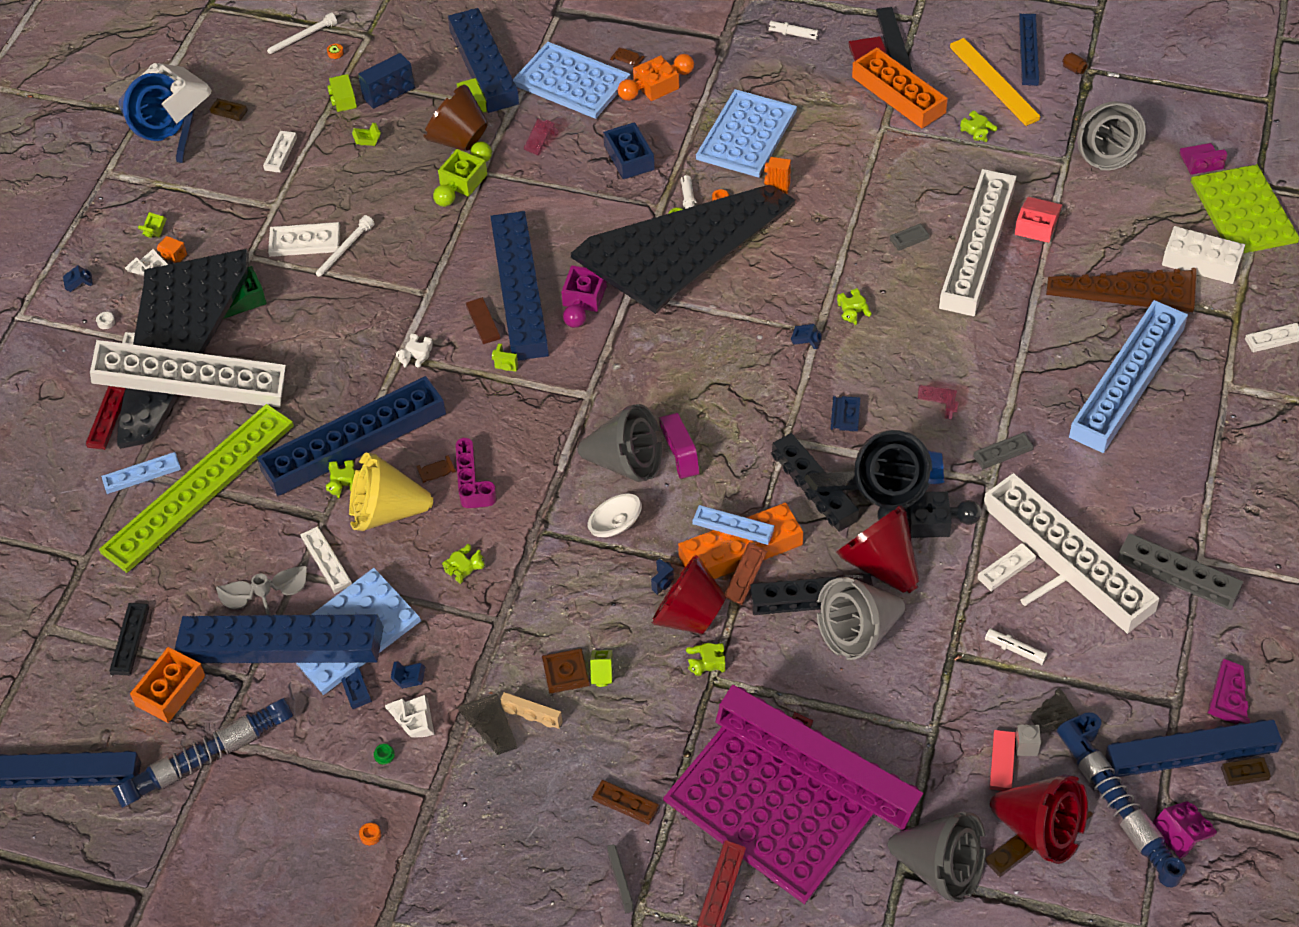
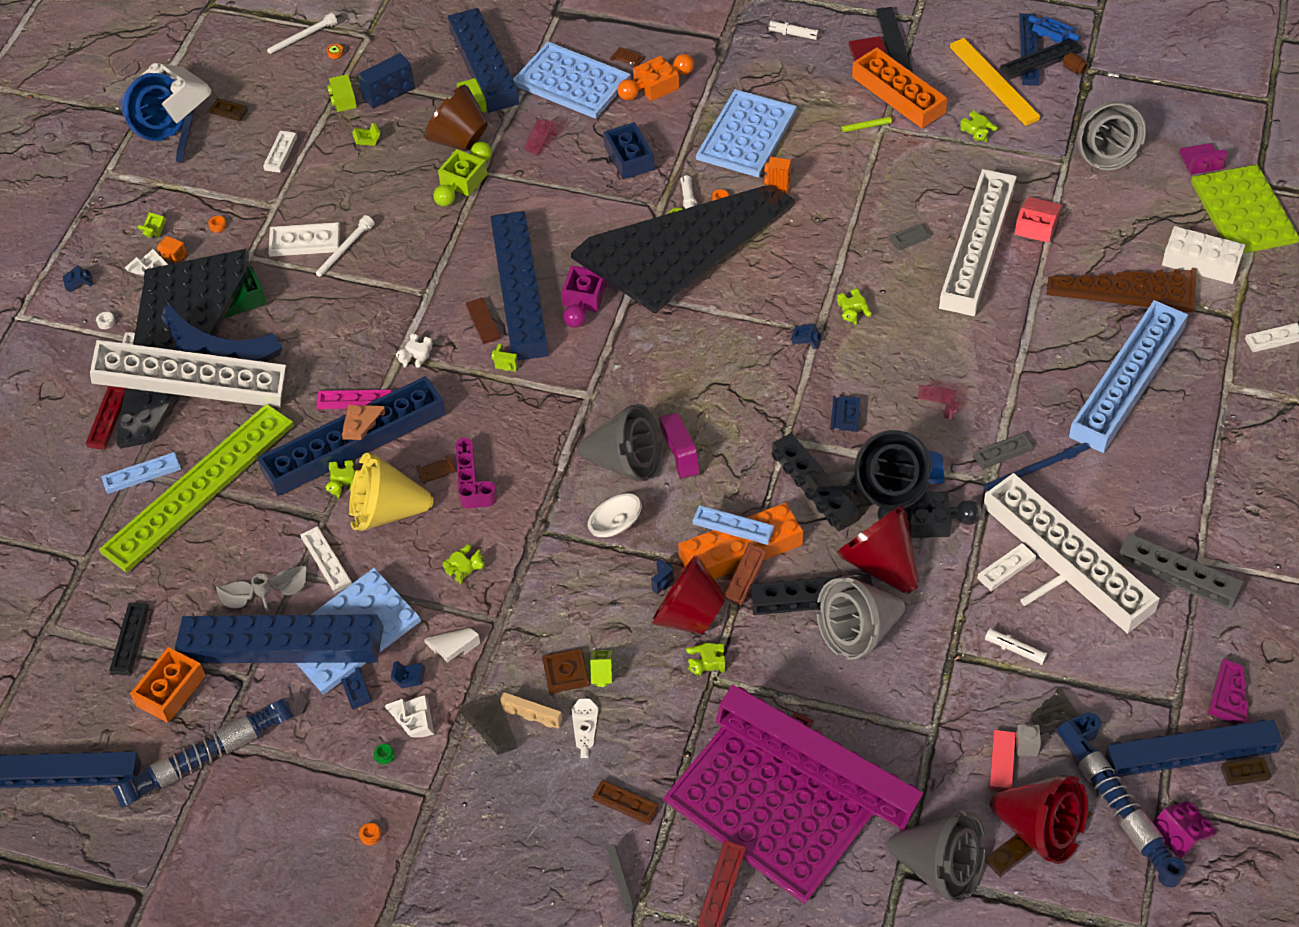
(195, 341): none -> dark blue arch
(217, 224): none -> orange tile
(342, 398): none -> dark pink tile
(360, 420): none -> nougat wing
(453, 643): none -> white slope
(584, 706): none -> white piece
(866, 124): none -> lime bar
(1040, 59): none -> black tile
(1053, 29): none -> blue plate
(1068, 453): none -> dark blue bar

